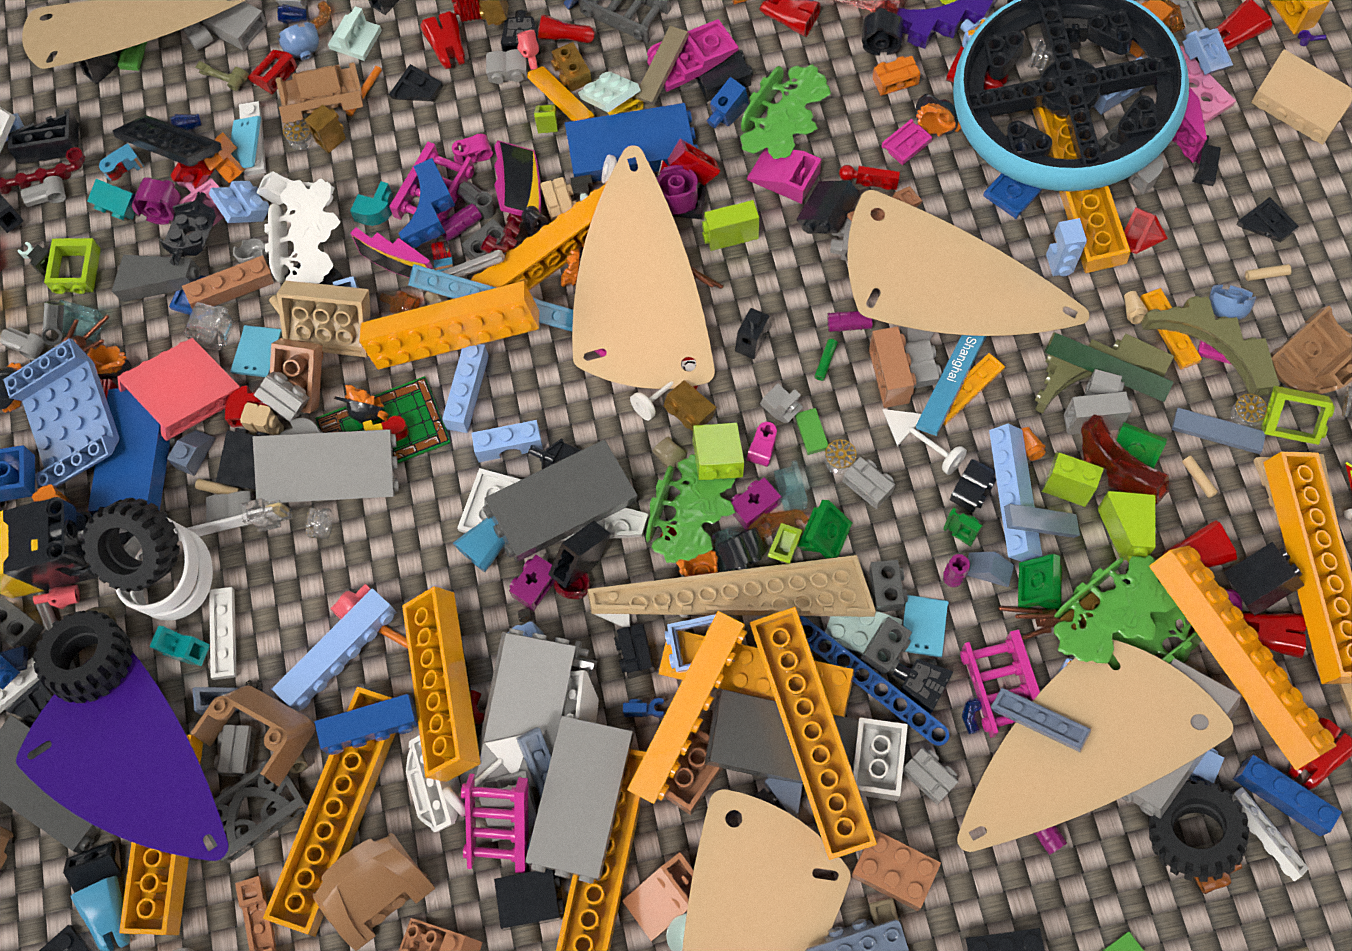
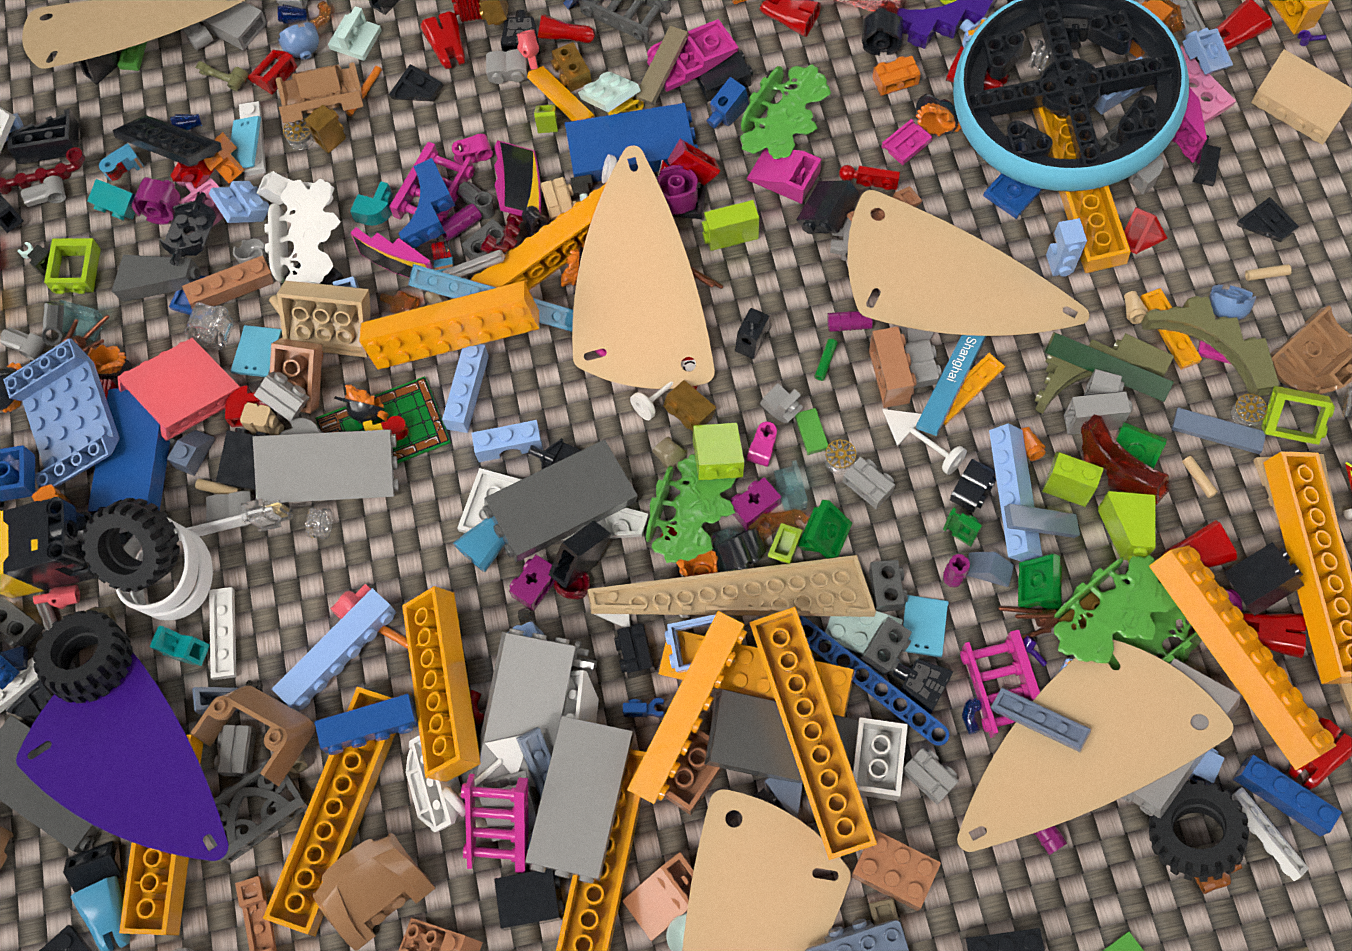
(1029, 644): none -> dark purple hand

